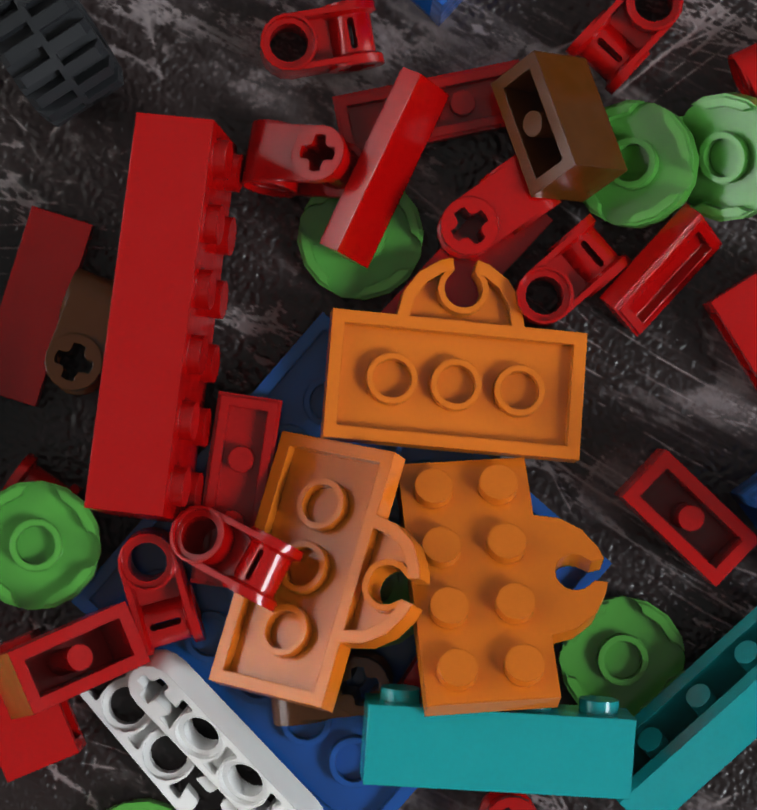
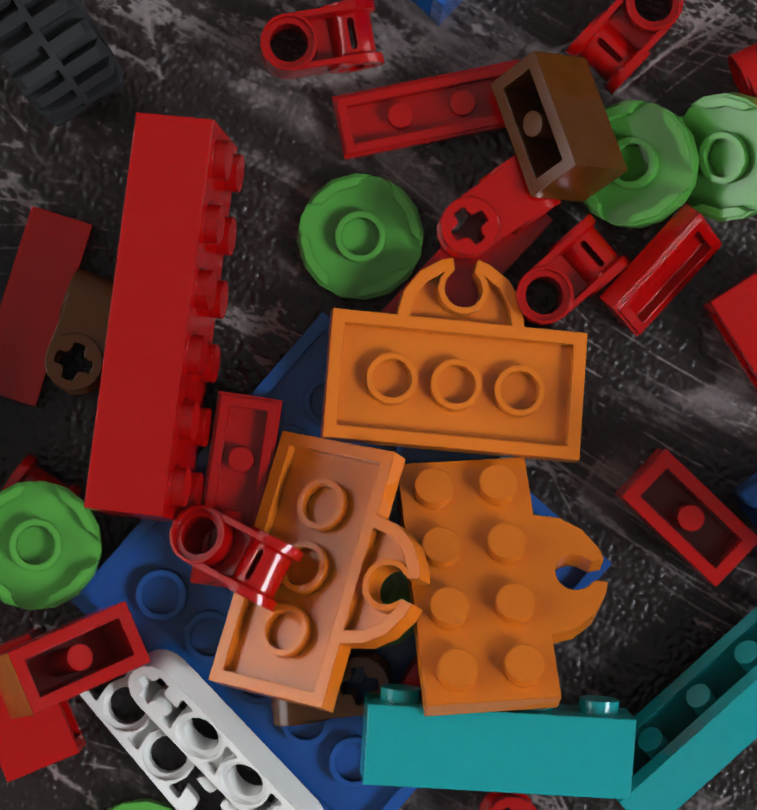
(161, 595): red piece -> none
(297, 160): red piece -> none
(384, 167): red tile -> none
(624, 654): bright green tile -> none

